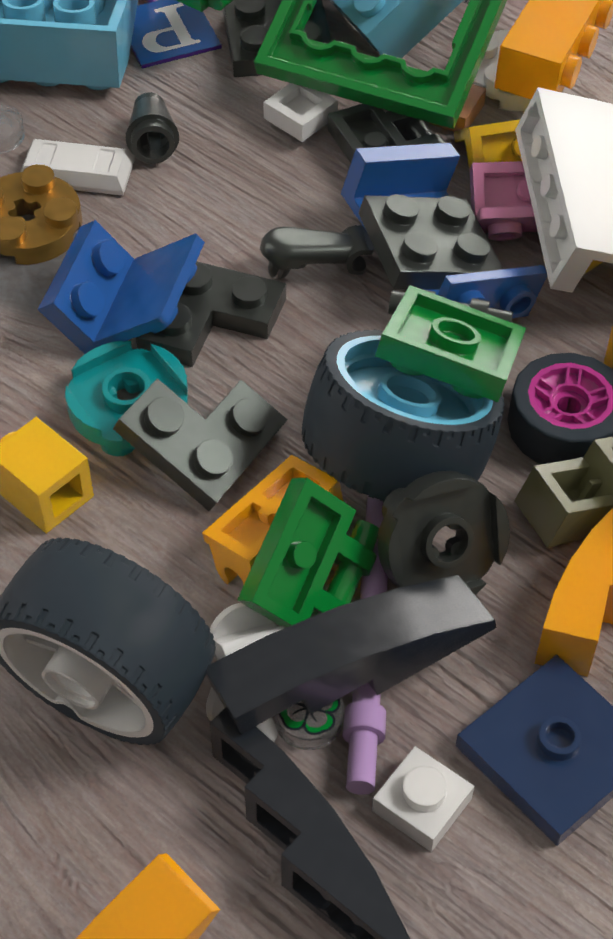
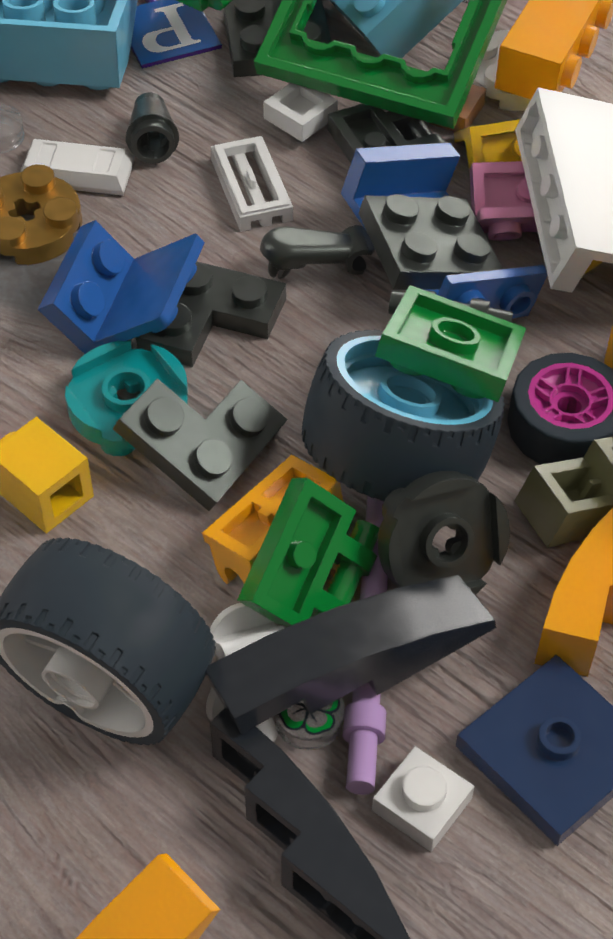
(259, 209): none -> white tile

